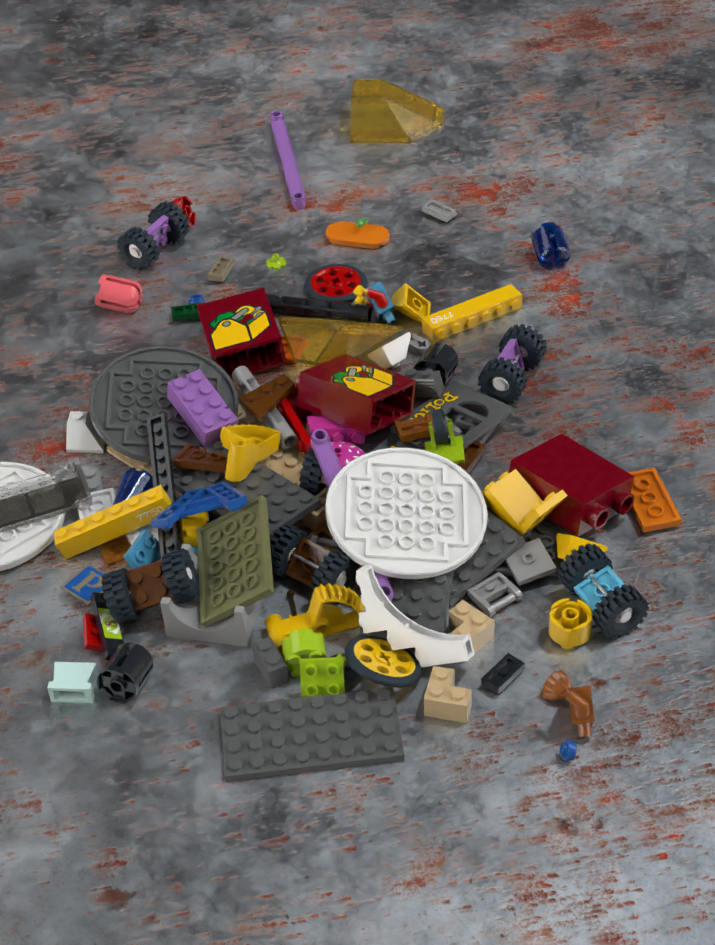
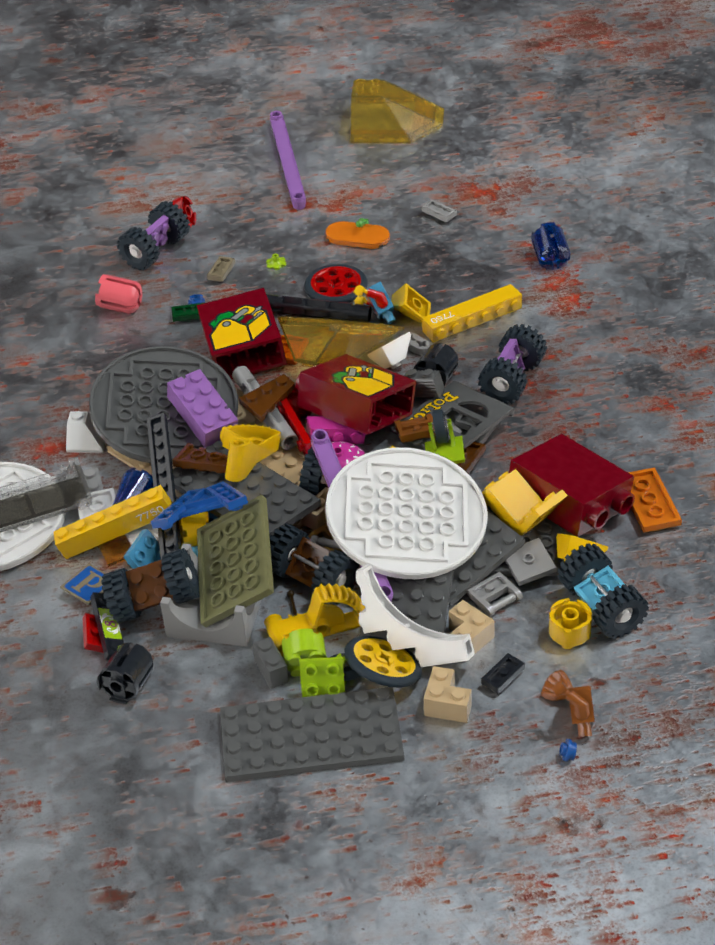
(73, 682): light aqua hips -> none

